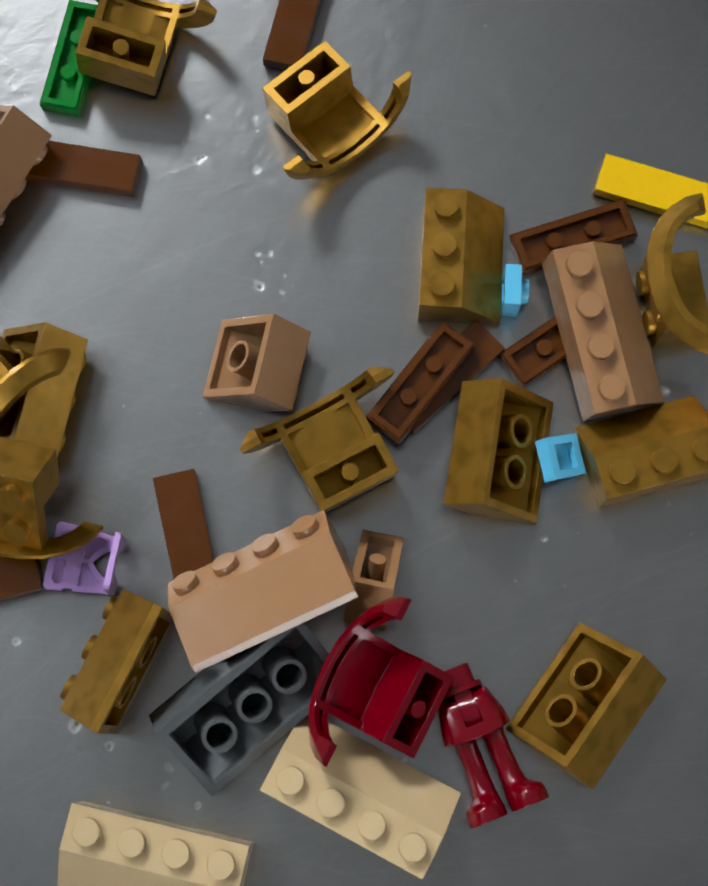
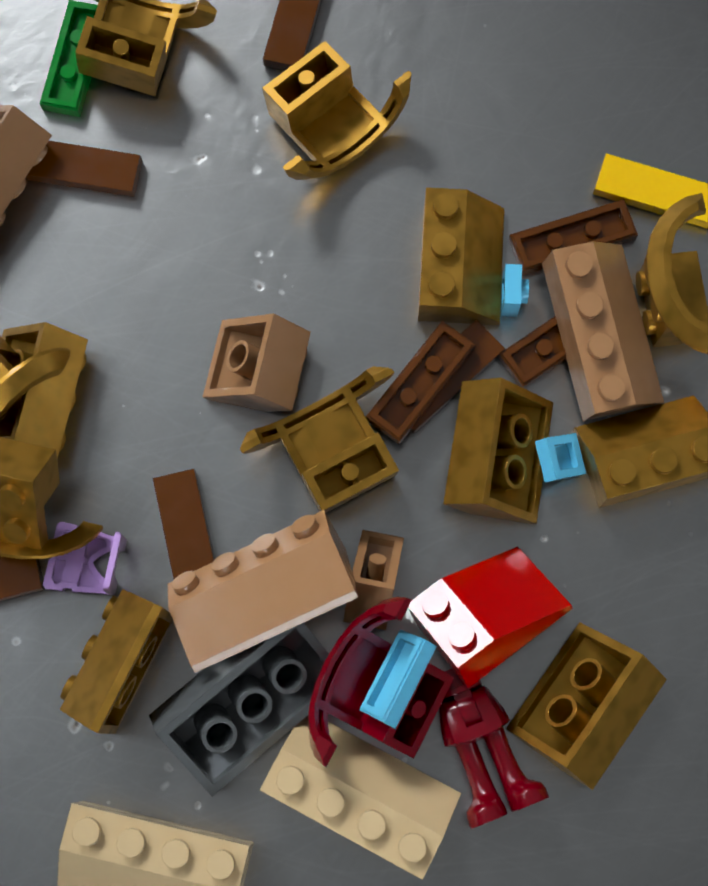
(398, 678): none -> medium azure tile
(487, 612): none -> red slope

